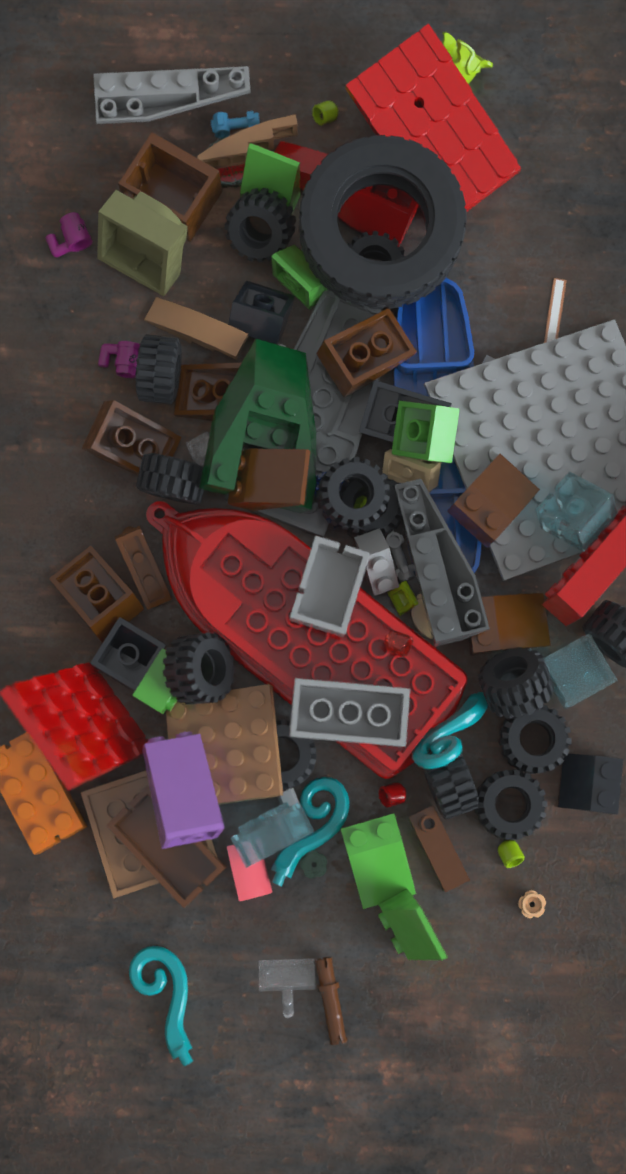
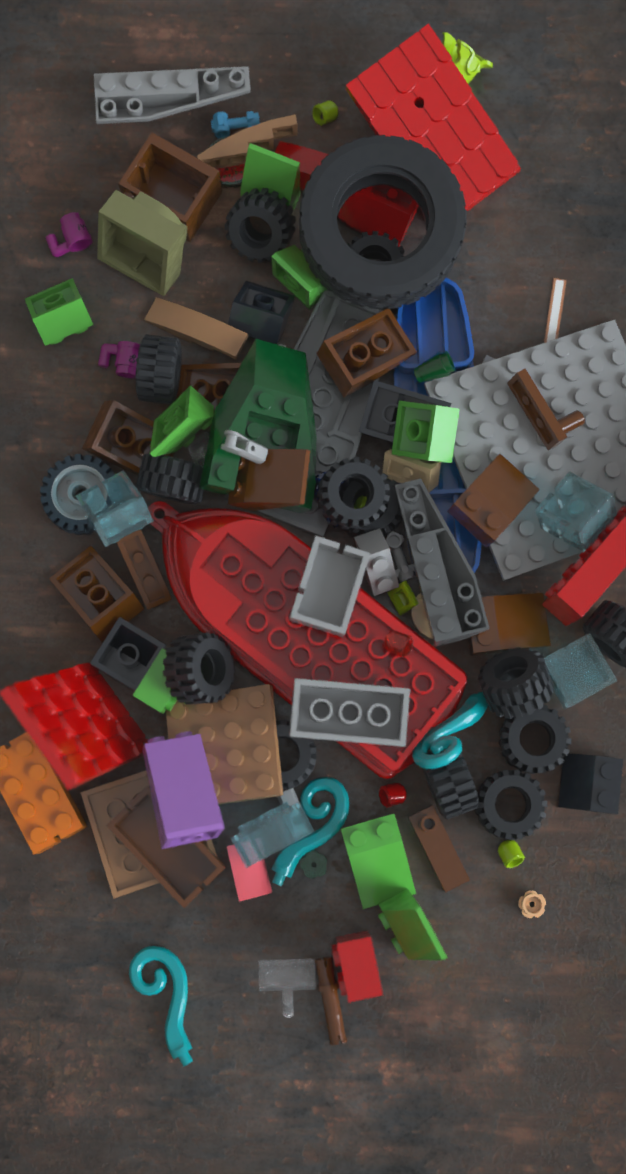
(58, 312): none -> bright green slope
(64, 482): none -> wheel
(120, 519): none -> clear light blue piece
(180, 422): none -> bright green slope
(245, 447): none -> light grey bar
(359, 967): none -> red brick
(435, 367): none -> dark green cone
(548, 428): none -> reddish brown piece

